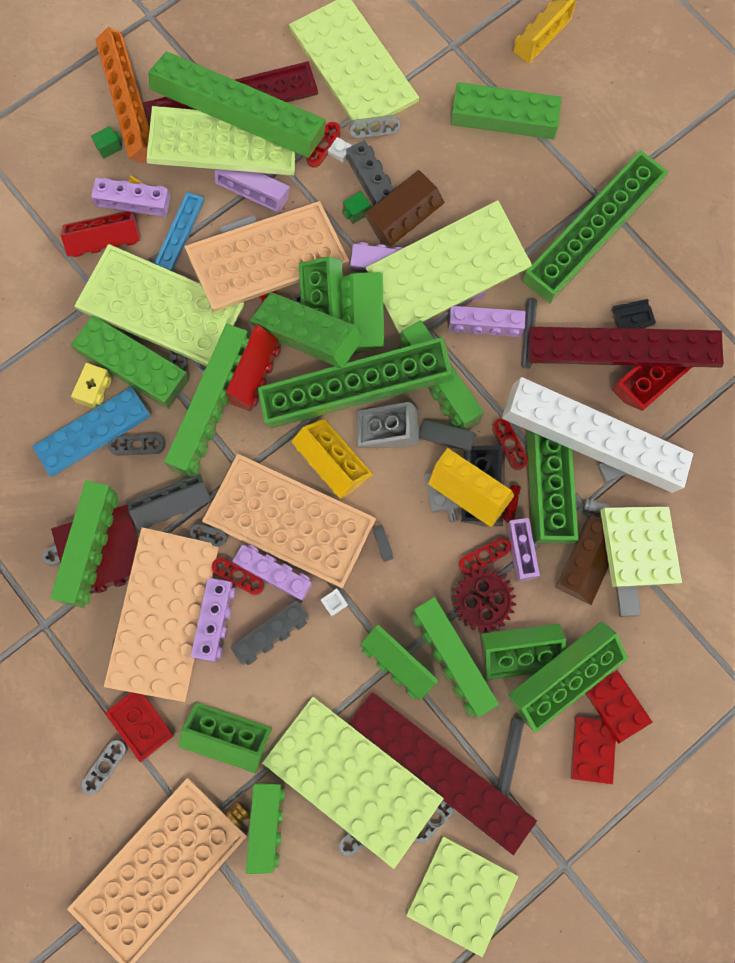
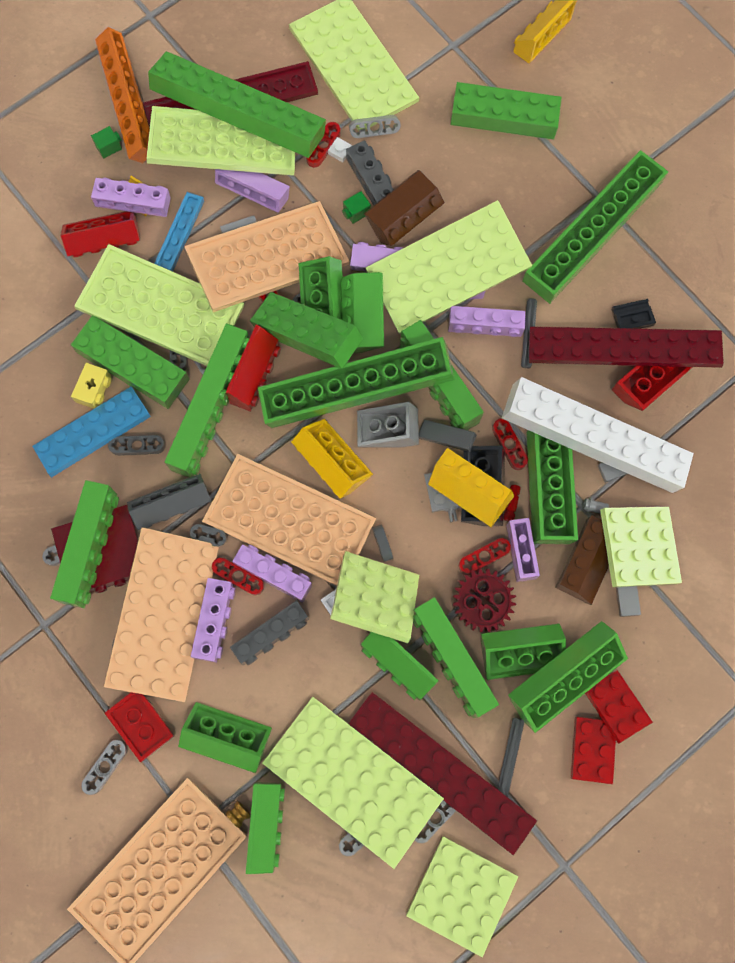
(375, 597): none -> yellowish green plate

